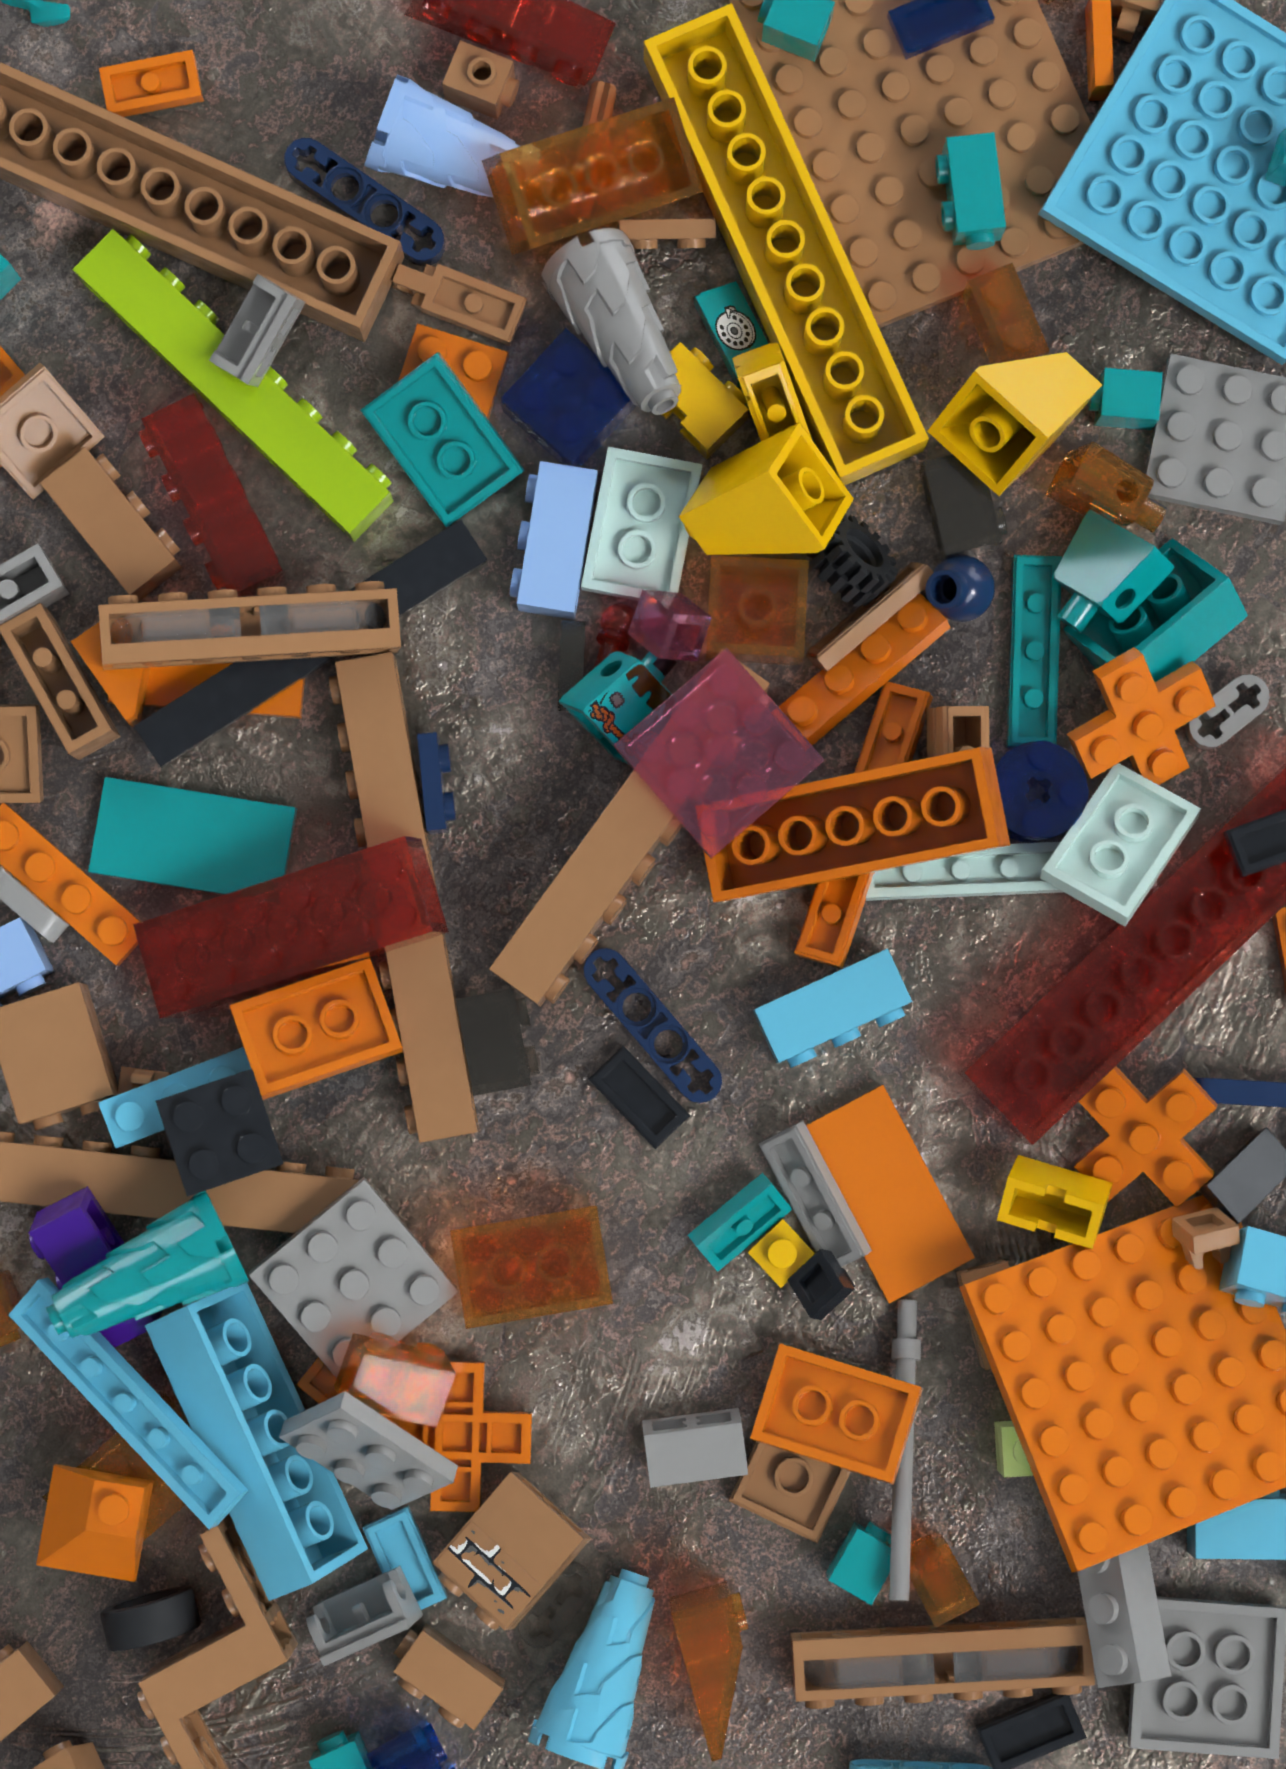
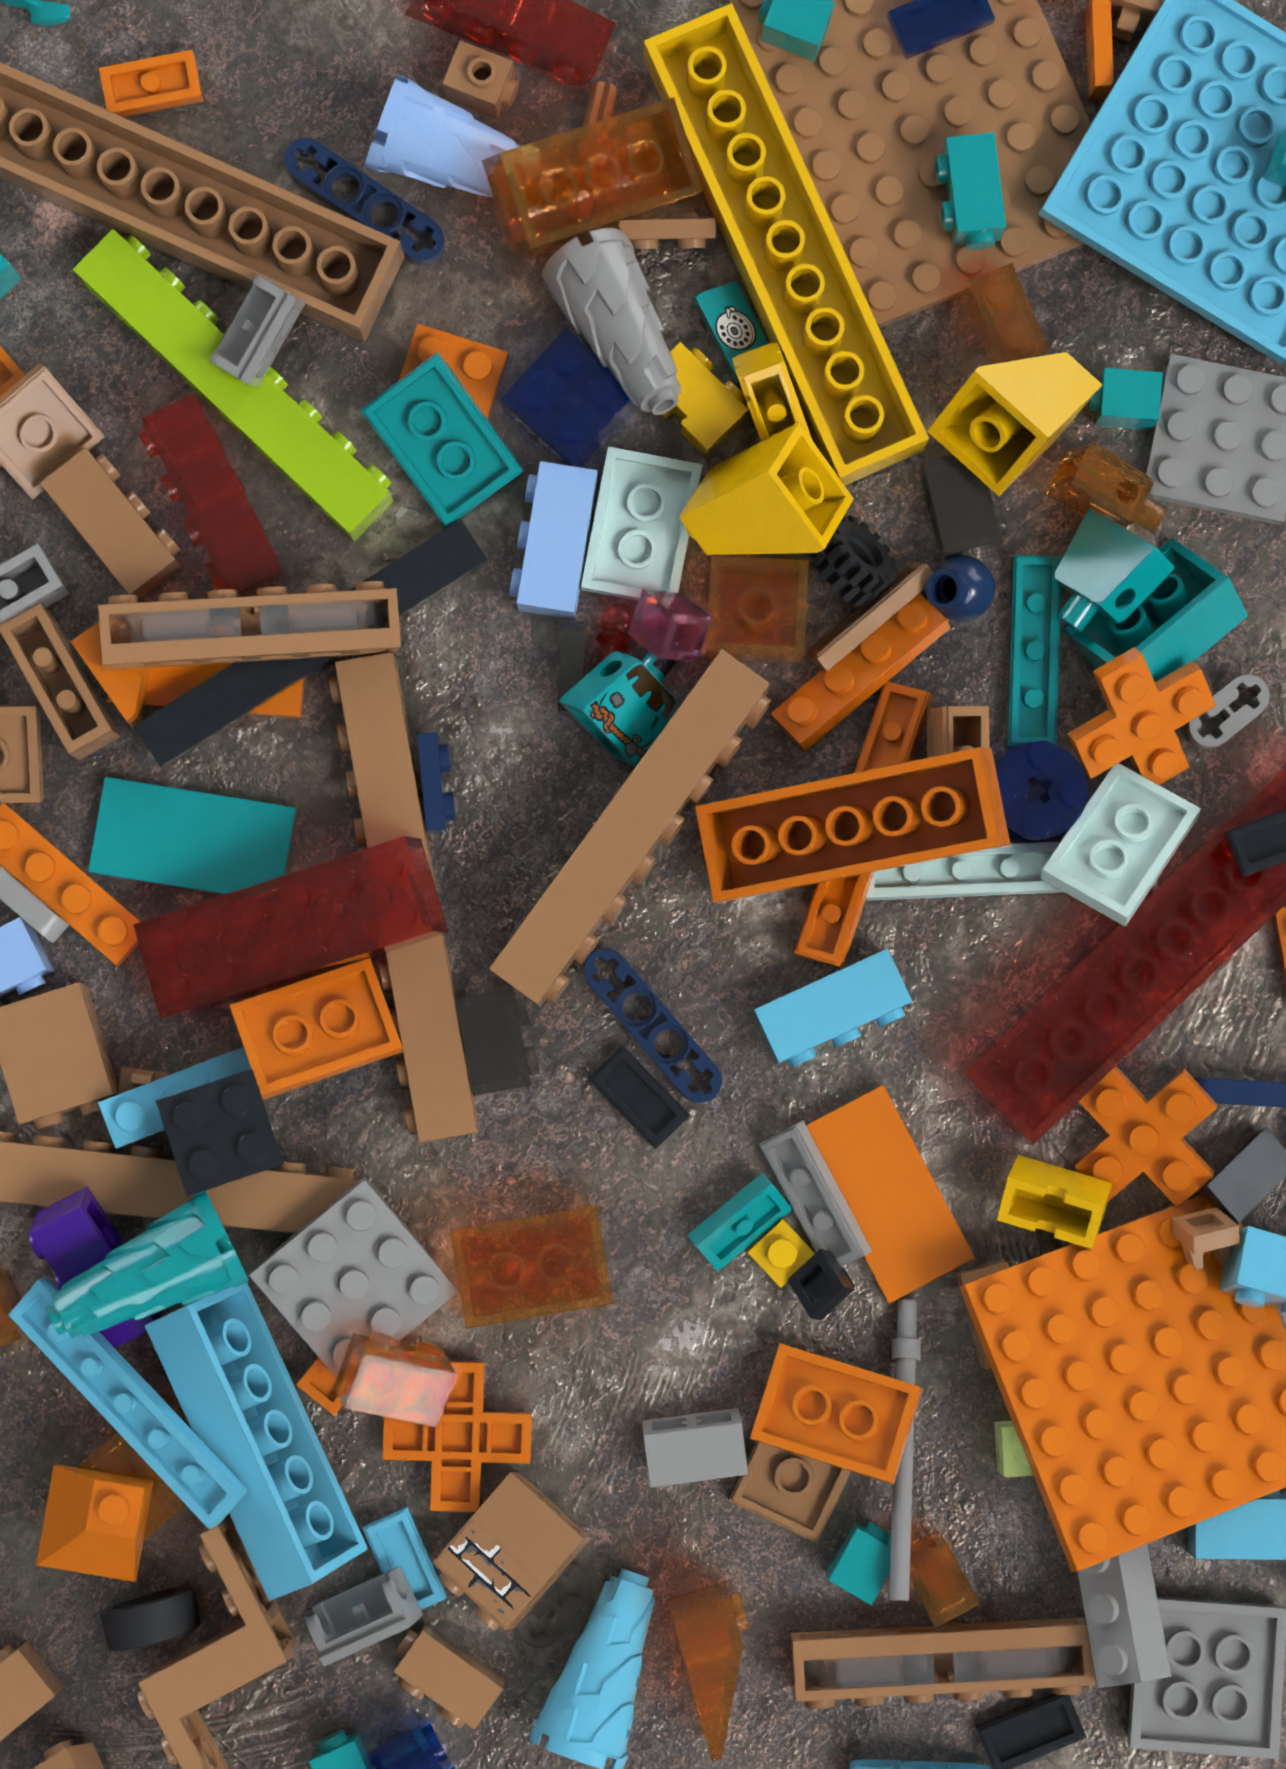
(368, 1451): light grey plate -> none
(462, 300): medium nougat hinge -> none
(718, 753): clear pink plate -> none

